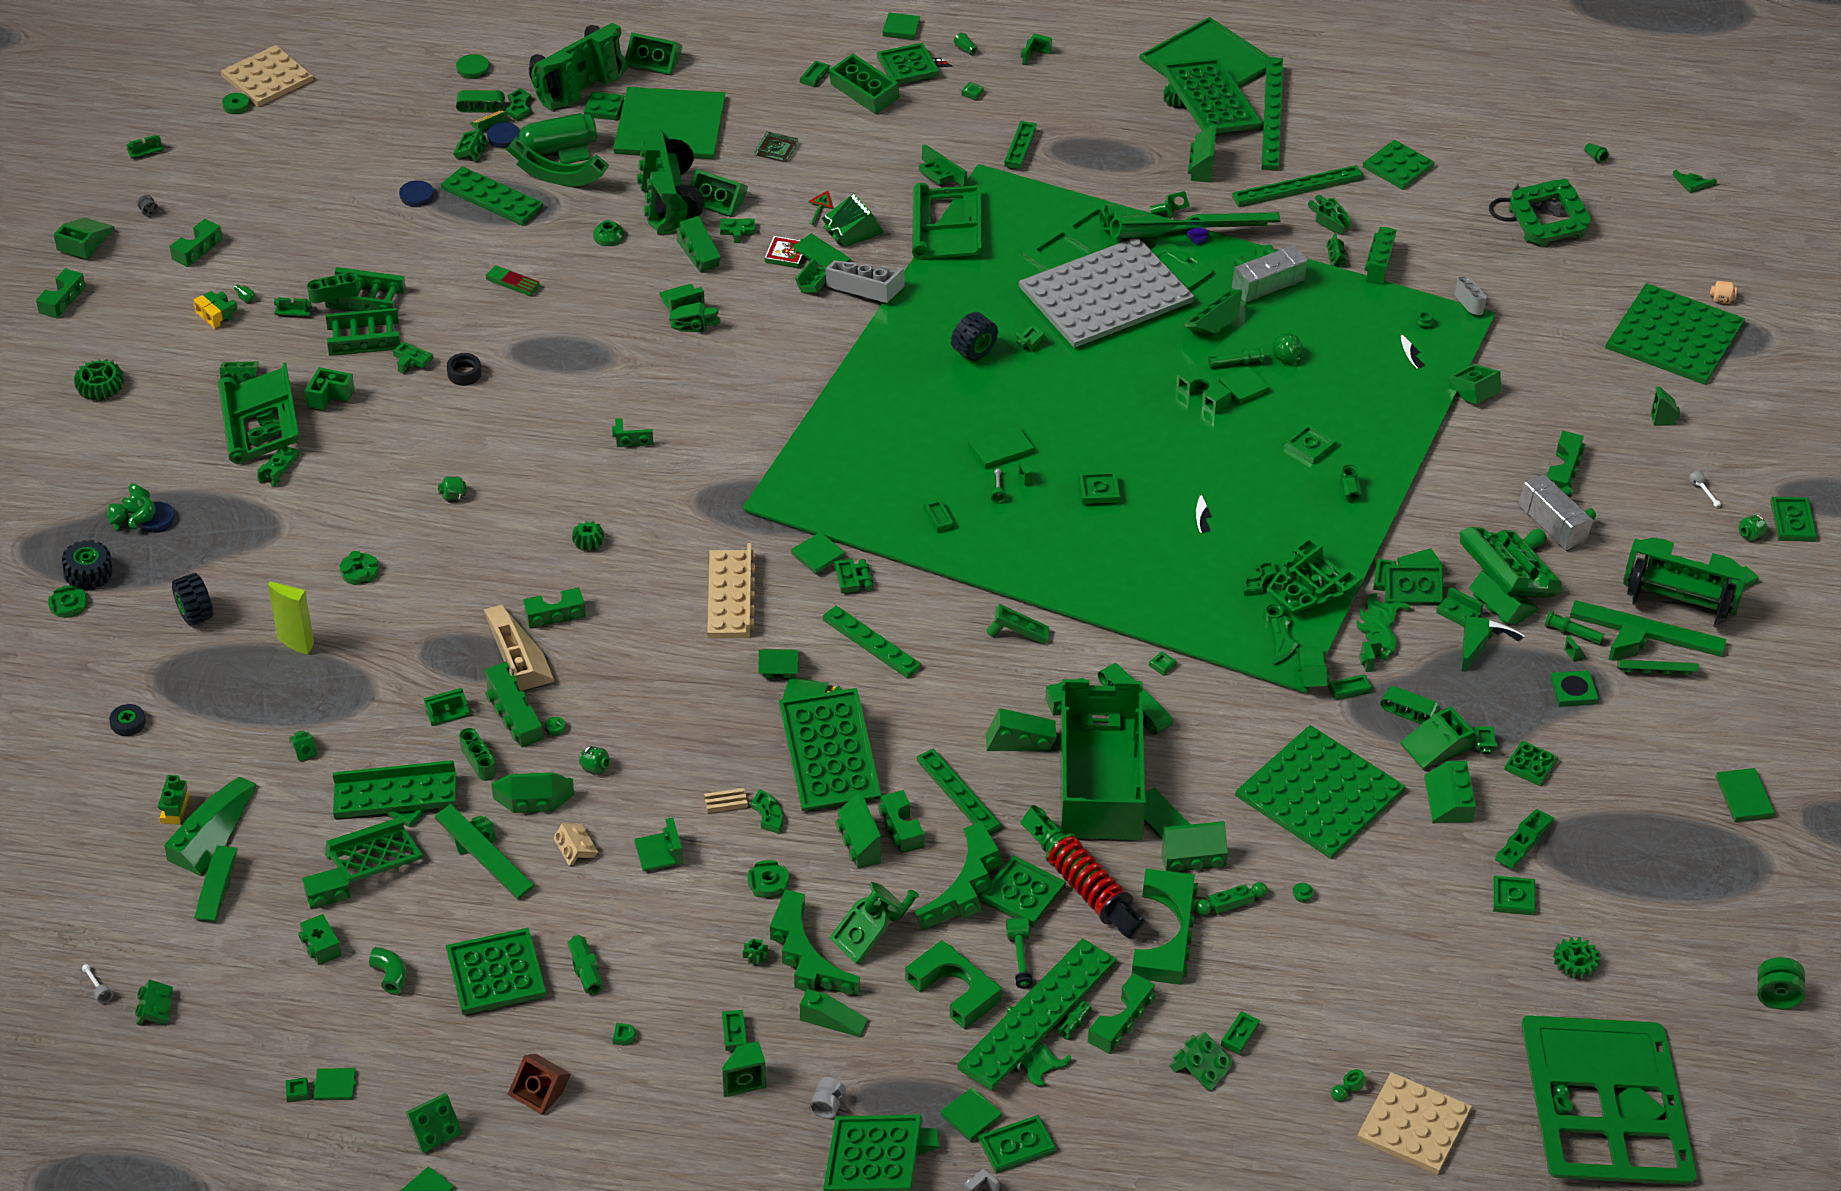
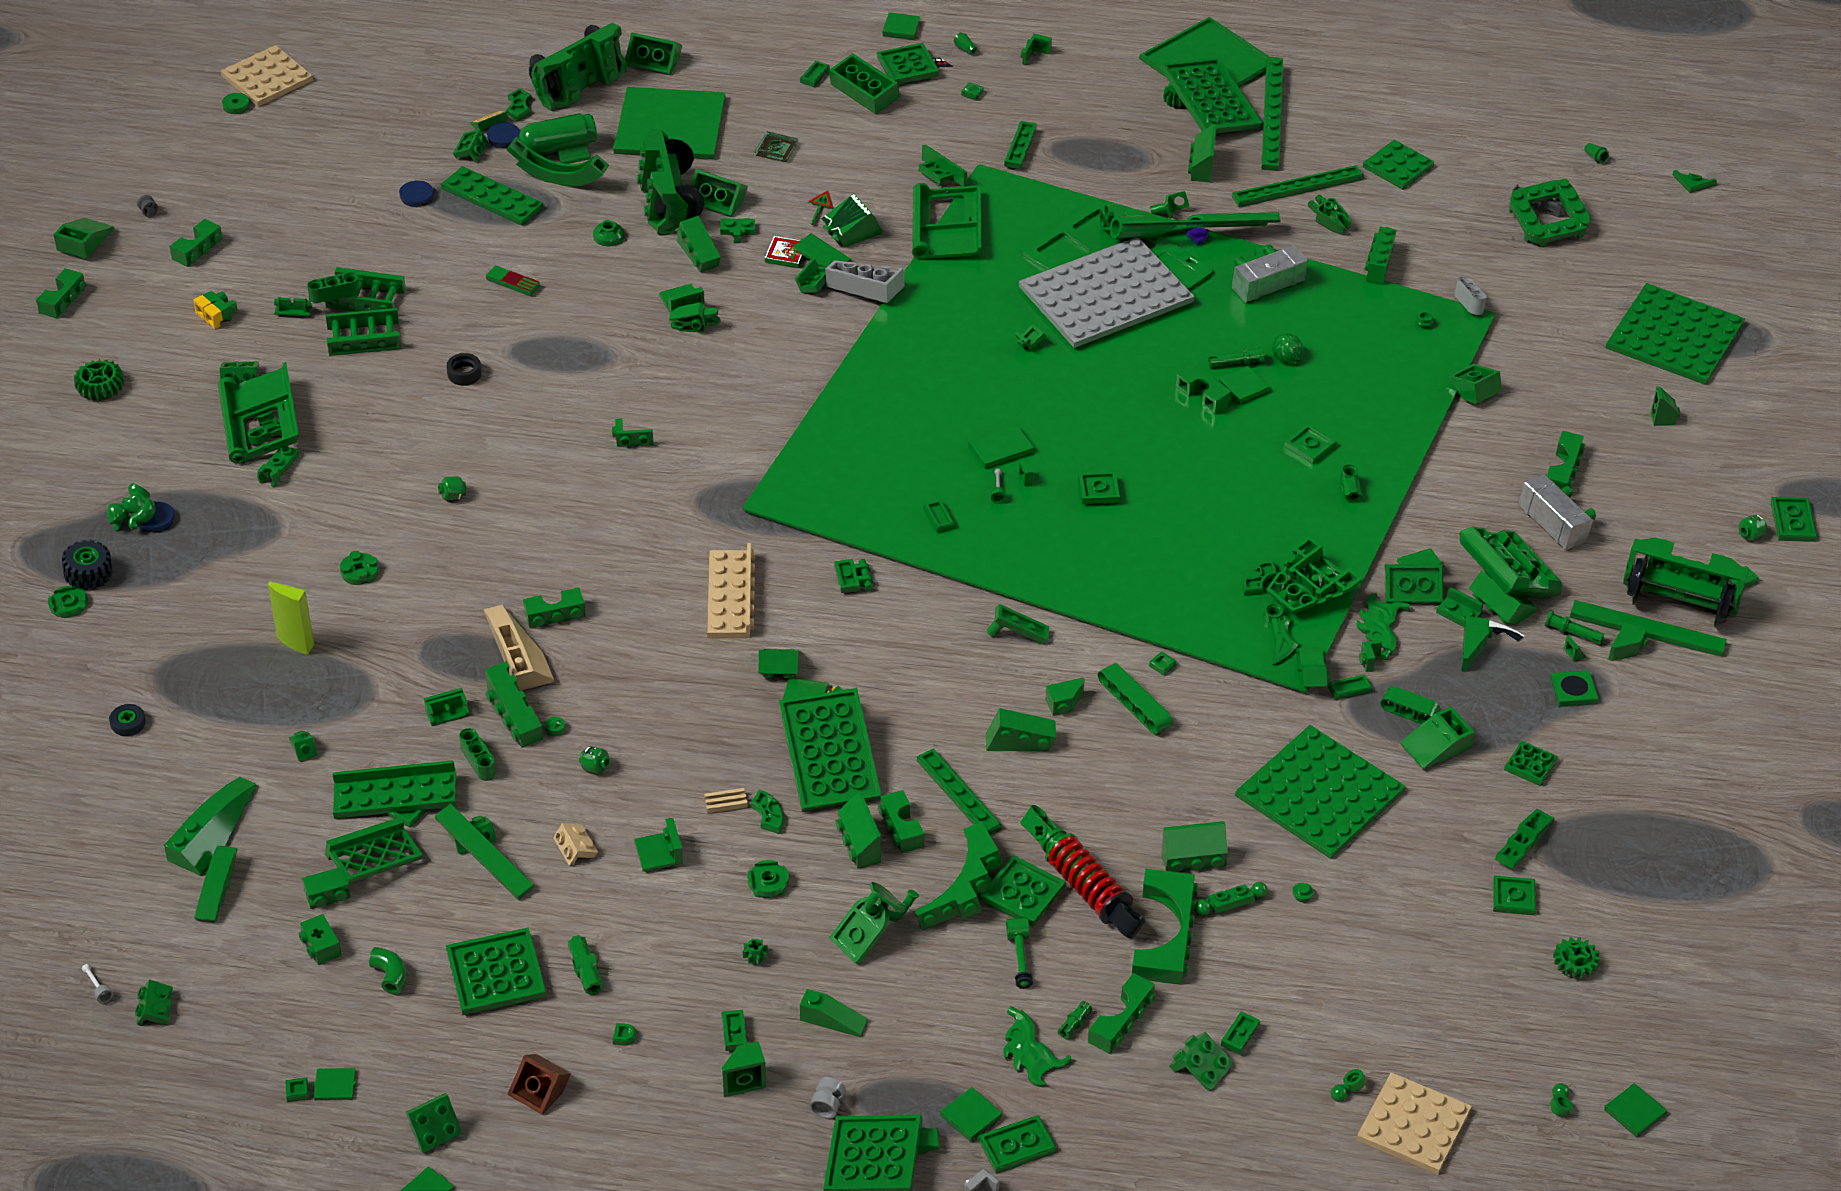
(151, 145): green hinge -> none
(173, 800): green hips -> none
(192, 599): black wheel -> none
(245, 293): green cylinder -> none
(328, 385): green brick -> none
(411, 356): green hinge -> none
(472, 66): green tile -> none
(480, 101): green beam -> none
(532, 791): green wedge -> none
(587, 535): green gear -> none
(604, 105): green plate -> none
(798, 952): green arch -> none
(818, 552): green tile -> none
(871, 641): green plate -> none
(944, 961): green arch -> none
(974, 336): black wheel -> none
(1036, 1014): green plate -> none
(1102, 763): green piece -> none
(1161, 813): green piece -> none
(1201, 513): sticker -> none
(1217, 314): green wedge -> none
(1336, 251): green hinge -> none
(1379, 581): green tile -> none
(1411, 352): sticker -> none
(1450, 793): green slope -> none
(1484, 739): green bracket -> none
(1497, 216): black piece -> none
(1535, 538): green cone -> none
(1605, 1057): green door -> none
(1666, 667): green plate -> none
(1697, 479): hinge -> none
(1723, 292): light nougat head -> none
(1745, 795): green tile -> none
(1781, 983): green wheel -> none

